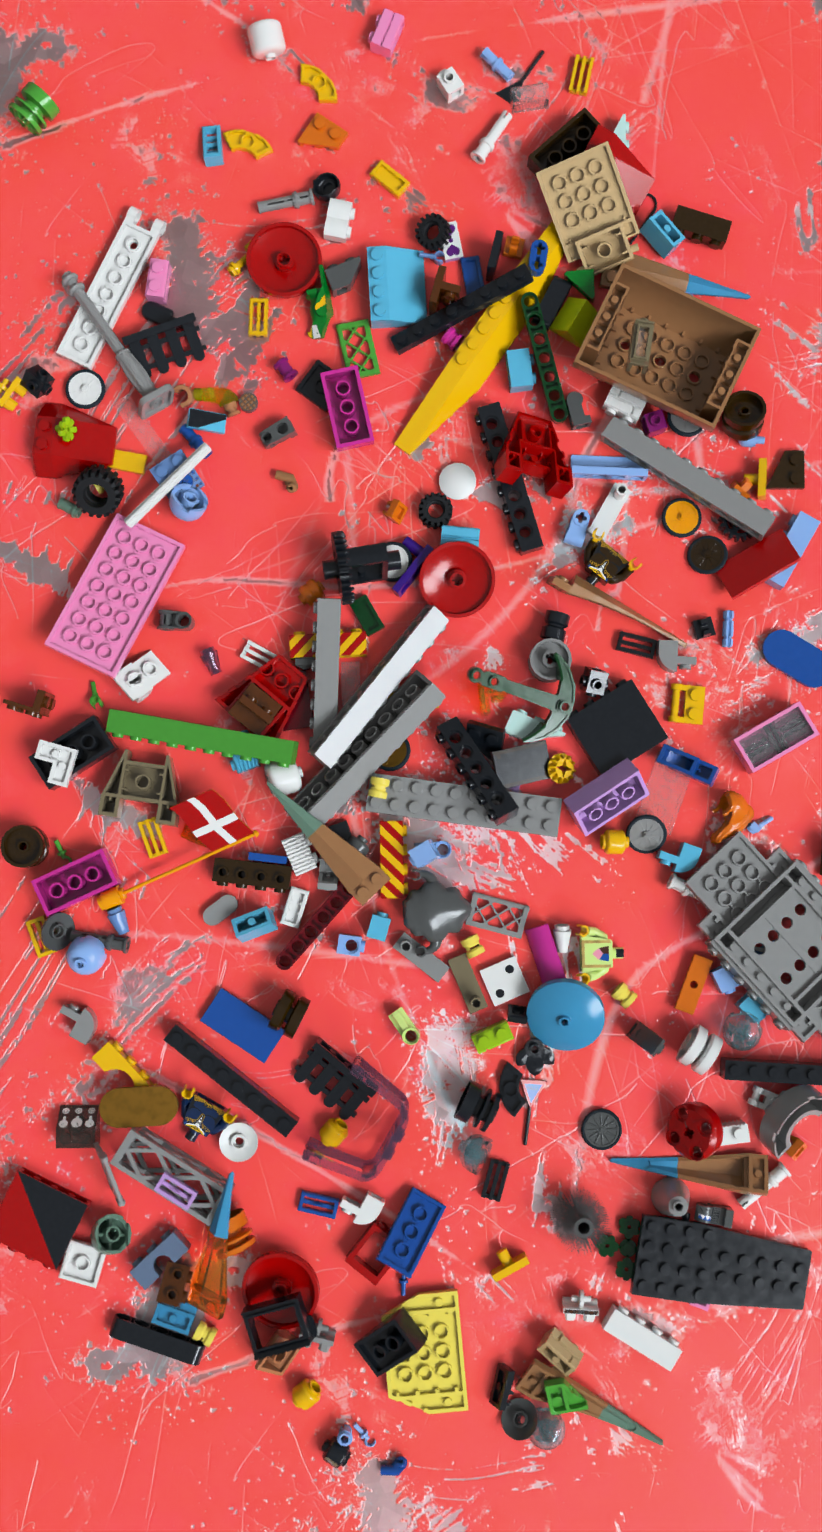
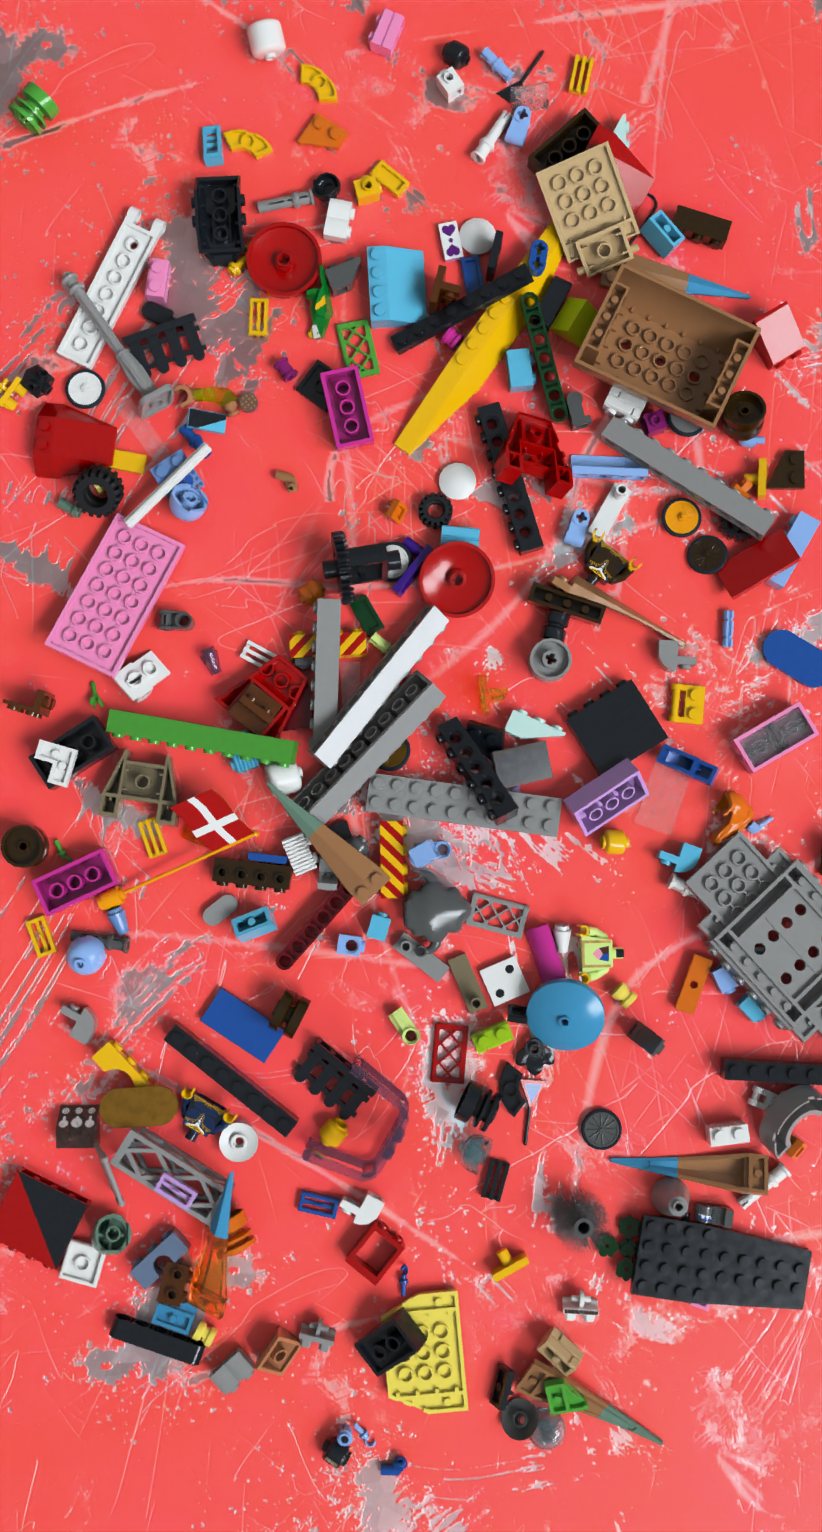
(63, 926): dark grey dish -> none
(66, 429): lime plant -> none
(219, 218): none -> black slope
(232, 1371): none -> light grey brick
(277, 433): dark grey leg -> none
(279, 1275): red dish -> none
(294, 907): white plate -> none
(305, 1321): black piece -> none
(306, 1394): yellow head -> none
(367, 190): none -> yellow brick
(378, 787): light yellow wheel -> none
(380, 643): none -> yellowish green axle
(410, 1232): blue tile -> none
(433, 256): medium blue hand -> none
(437, 242): black tyre -> none
(456, 54): none -> black head
(463, 1044): none -> red window
(471, 941): light yellow wheel -> none
(477, 236): none -> white dish
(514, 247): orange tile -> none
(518, 128): none -> light blue piece
(553, 702): piece -> none
(558, 775): yellow gear -> none
(560, 601): none -> dark brown brick
(583, 282): green slope -> none
(594, 681): brick -> none
(635, 652): black tile -> none
(640, 344): dark tan window -> none
(641, 1336): white brick -> none
(646, 834): light grey wheel -> none
(694, 1130): red piece -> none
(699, 1049): white wheel -> none
(703, 628): black tile -> none
(742, 1031): clear light blue cylinder -> none
(778, 337): none -> slope

